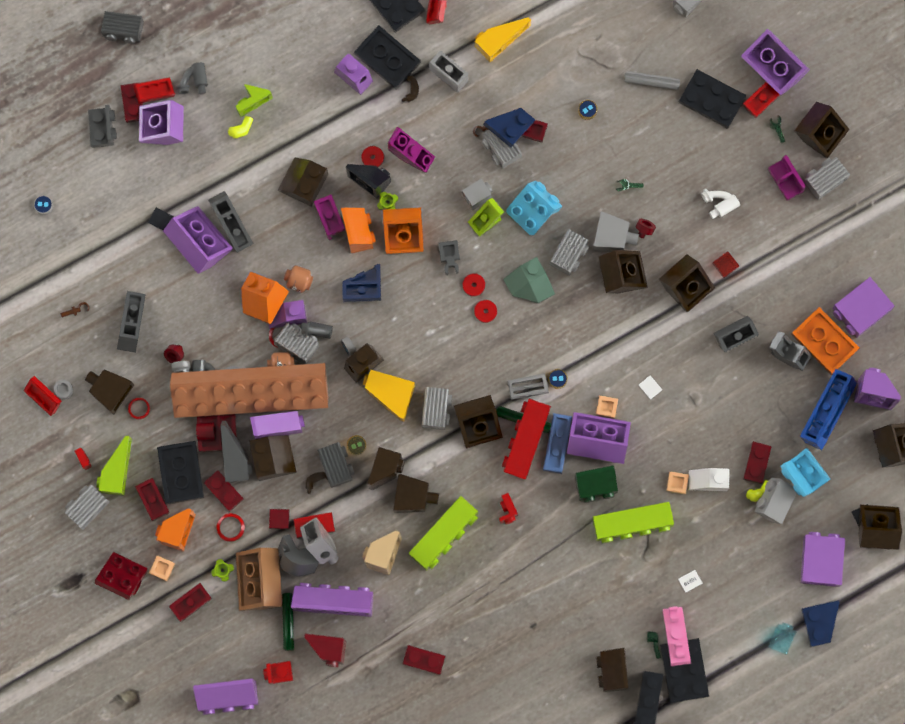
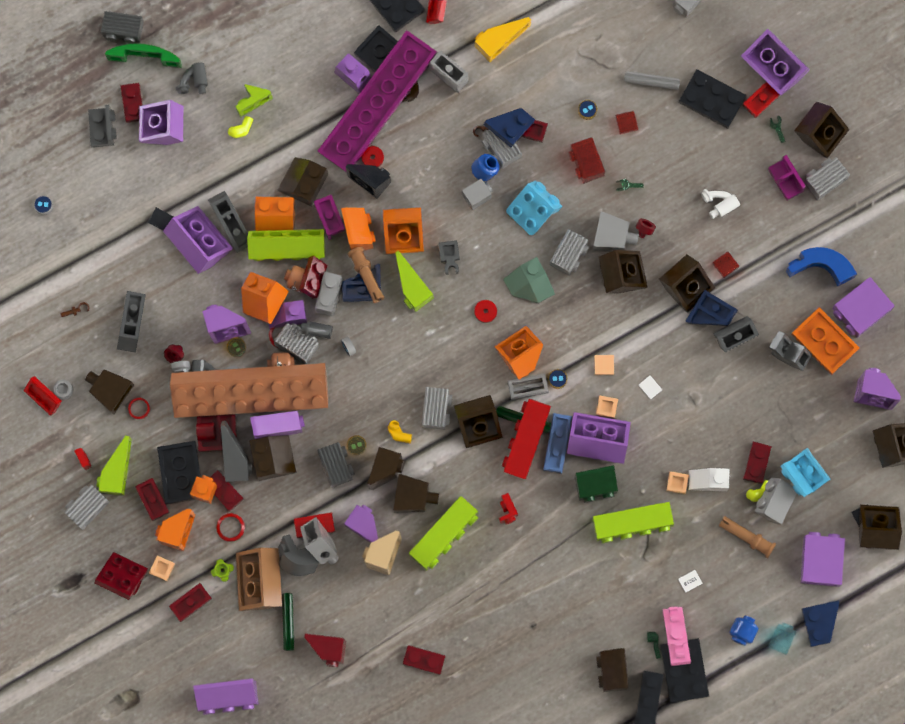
(120, 54): none -> green slope
(154, 90): red plate -> none
(203, 489): none -> orange brick
(224, 324): none -> medium lavender slope
(236, 347): none -> clear yellow tile
(274, 213): none -> orange slope
(278, 672): red bracket -> none
(279, 519): dark red tile -> none
(286, 244): none -> lime brick
(313, 277): none -> dark red plate
(314, 478): dark brown piece -> none
(329, 294): none -> light grey brick
(332, 601): medium lavender slope -> none
(362, 361): dark brown torso -> none
(362, 523): none -> medium lavender slope
(363, 266): none -> medium nougat pin
(377, 101): none -> magenta plate
(384, 196): lime plate -> none
(390, 391): yellow slope -> none
(397, 434): none -> yellow arm
(409, 150): magenta slope -> none
(414, 289): none -> lime slope
(478, 280): red wheel -> none
(485, 167): none -> blue head
(486, 217): lime slope -> none
(520, 352): none -> orange slope
(587, 160): none -> clear red brick
(604, 364): none -> light nougat tile
(626, 122): none -> clear red tile
(711, 311): none -> dark blue wing
(743, 630): none -> blue head
(755, 541): none -> medium nougat pin
(825, 258): none -> blue arch
(828, 409): blue brick -> none

